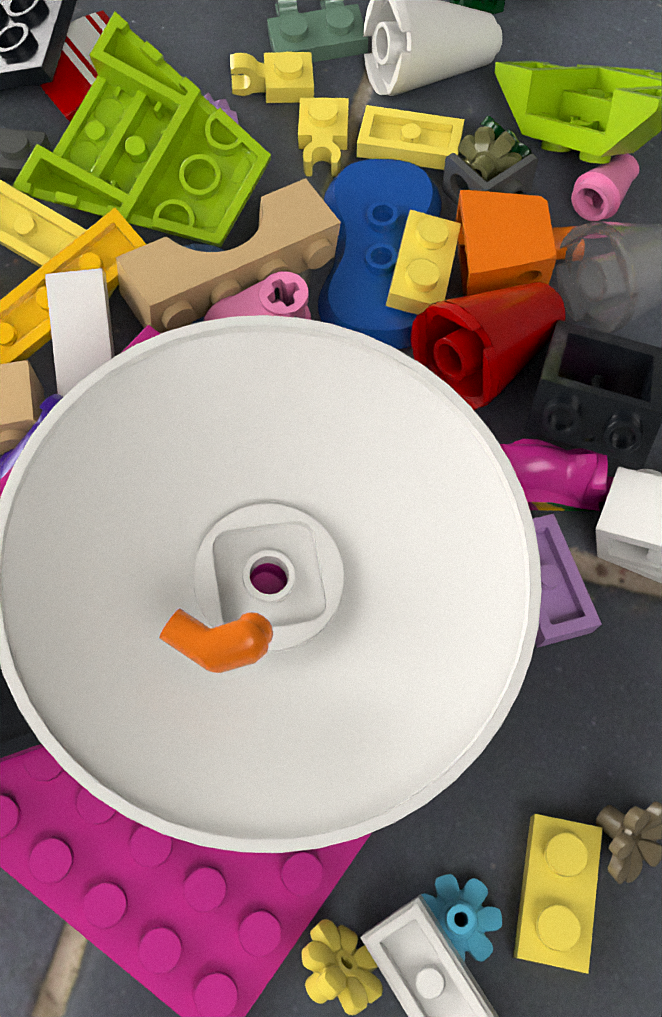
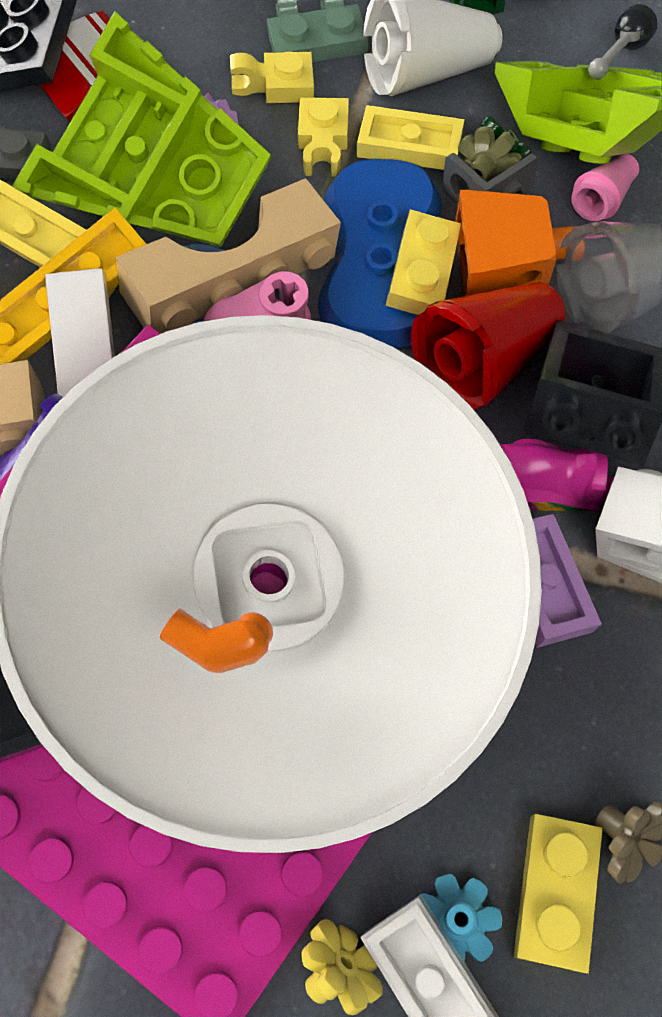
(627, 36): none -> black hinge

